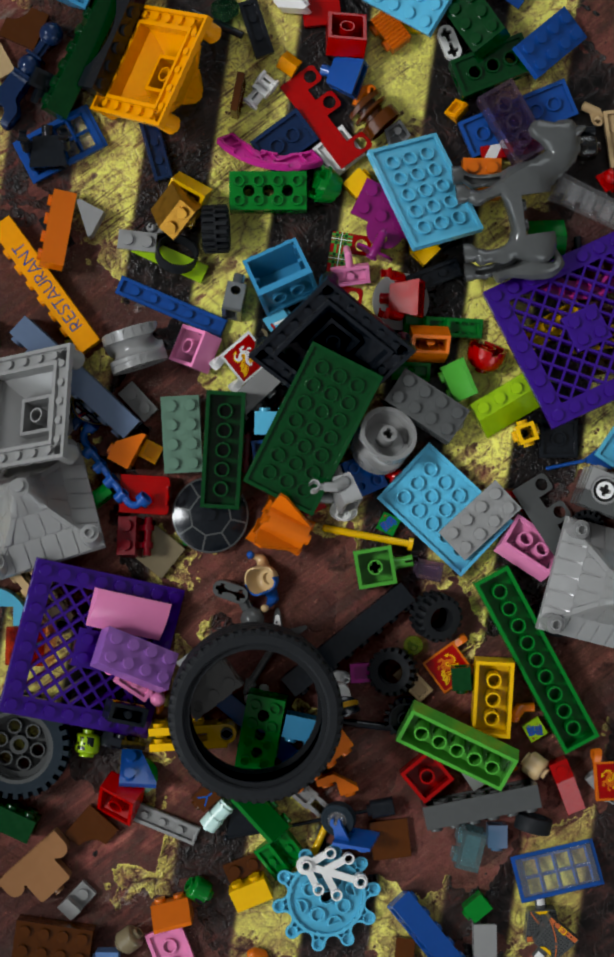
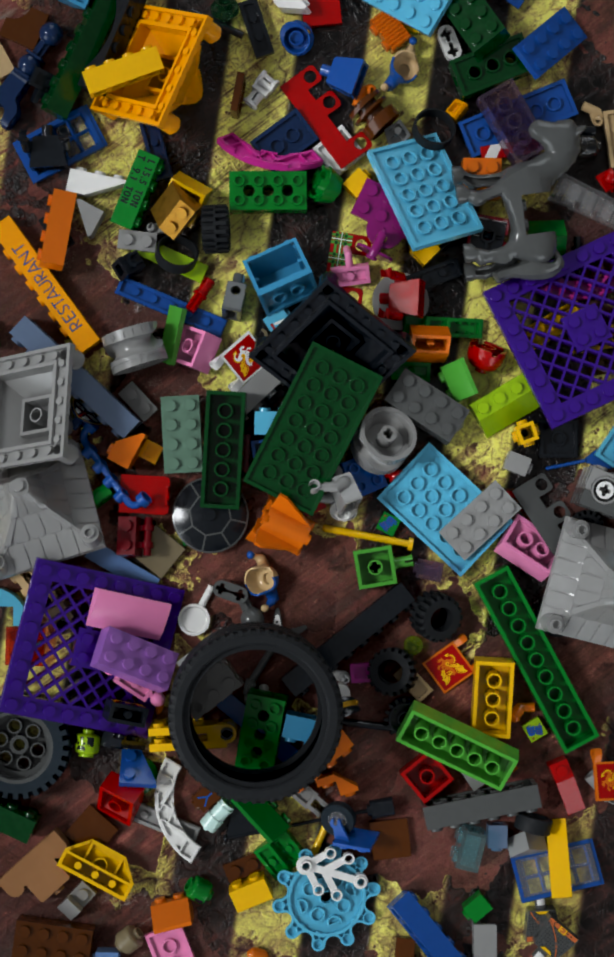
(92, 184): none -> white slope
(99, 867): none -> yellow wedge
(120, 566): none -> medium blue tile
(123, 72): none -> yellow brick
(128, 265): none -> black brick
(137, 190): none -> green brick
(166, 813): none -> white tile
(173, 332): none -> bright green tile
(194, 617): none -> white piece
(200, 294): none -> red axle
(288, 64): light orange slope -> none
(297, 37): none -> blue piece
(346, 34): red brick -> none
(403, 67): none -> tan piece
(441, 115): none -> black tyre
(461, 678): dark green brick -> none
(493, 233): none -> black piece
(517, 464): none -> light grey brick
(526, 844): none -> light grey slope
(535, 766): tan head -> none
(559, 860): none -> yellow slope

